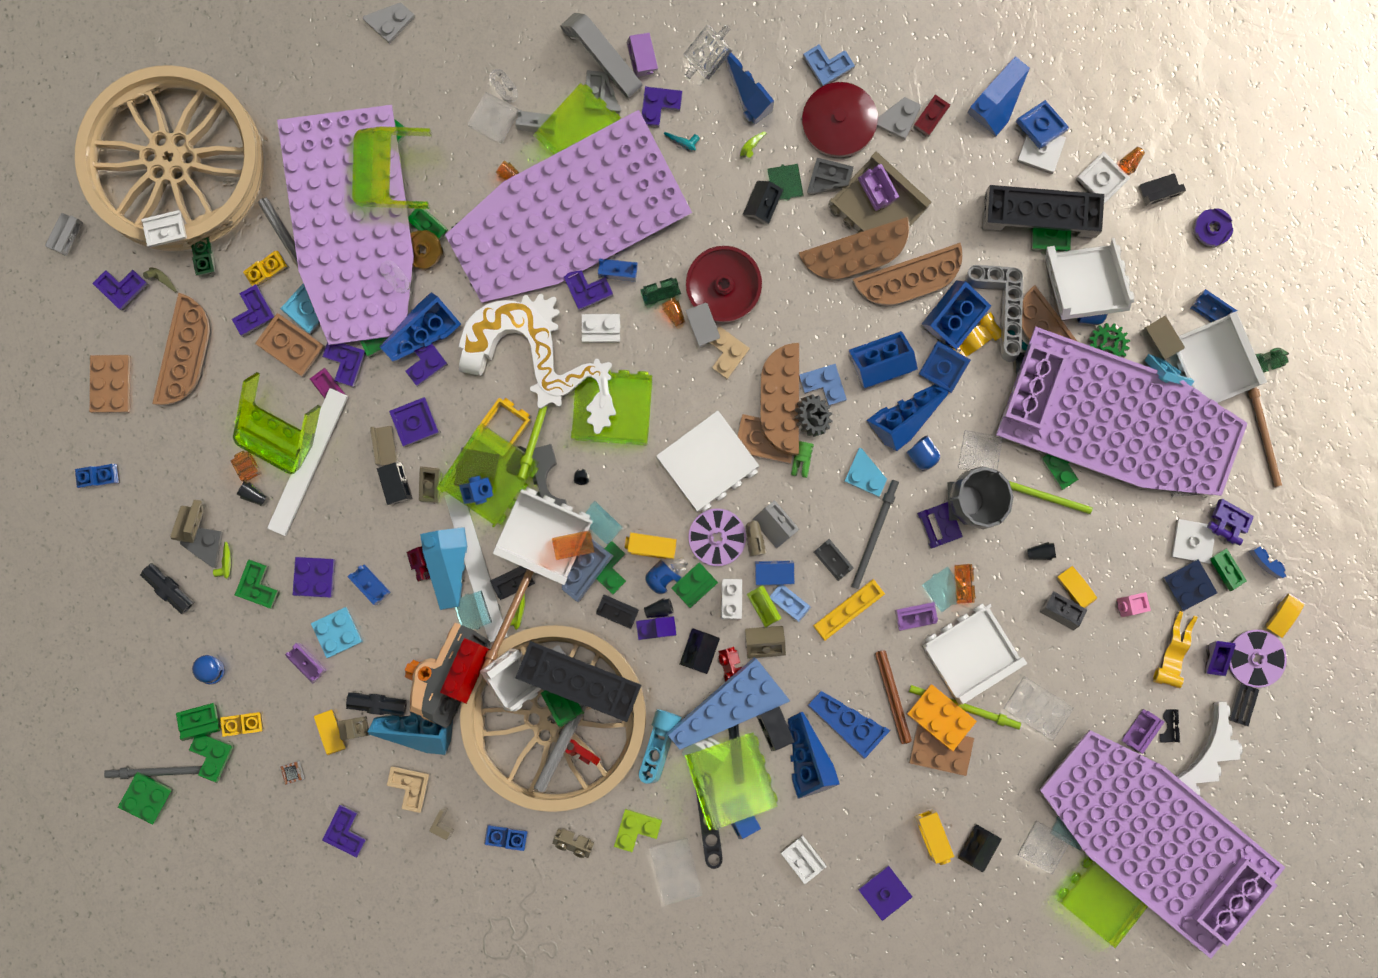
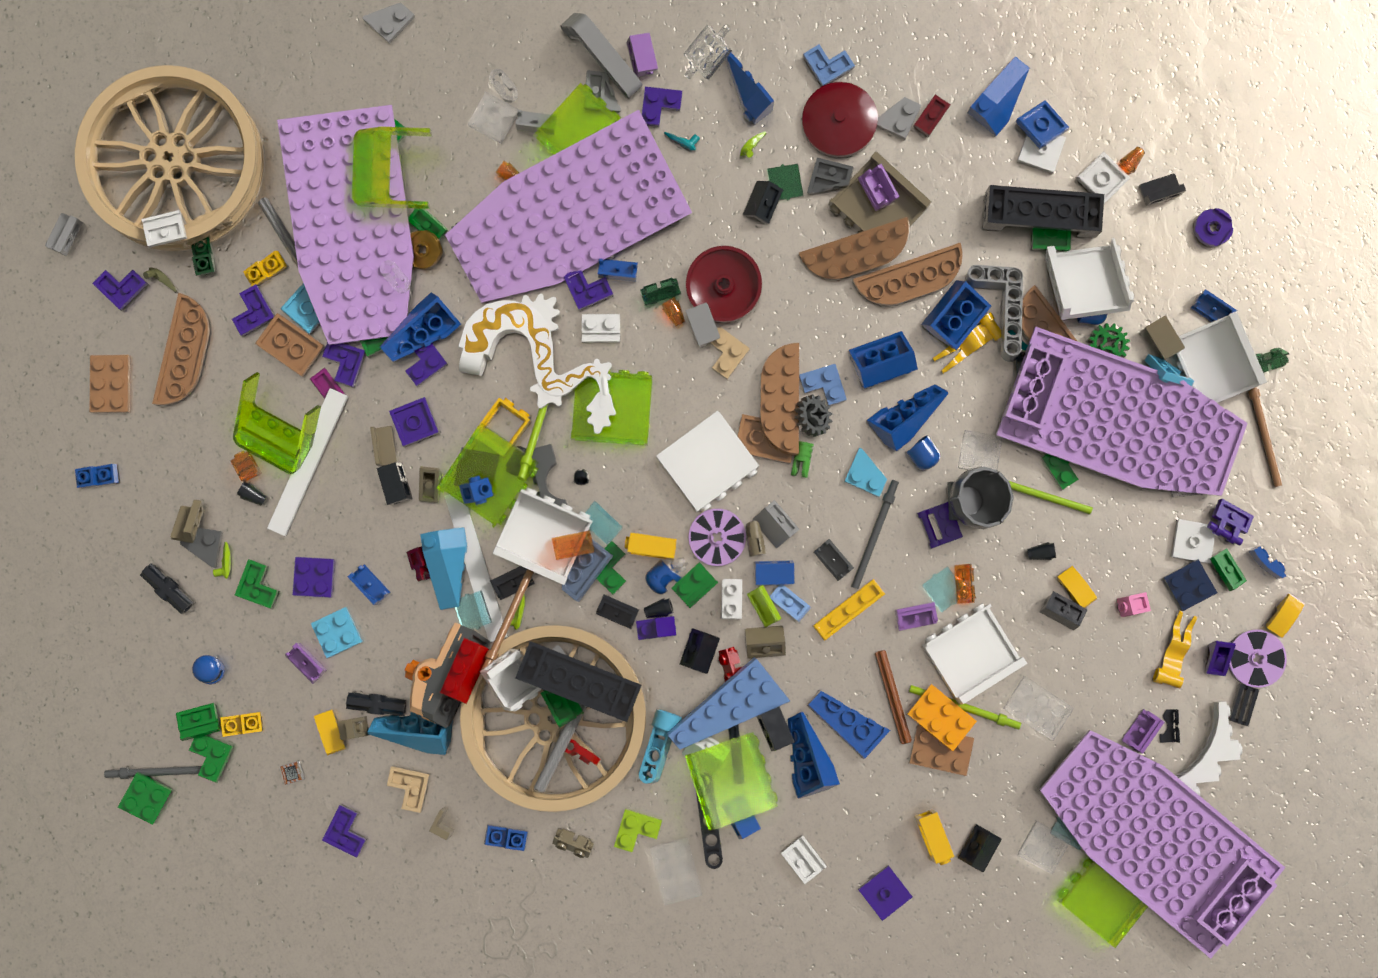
(944, 366): blue tile -> none

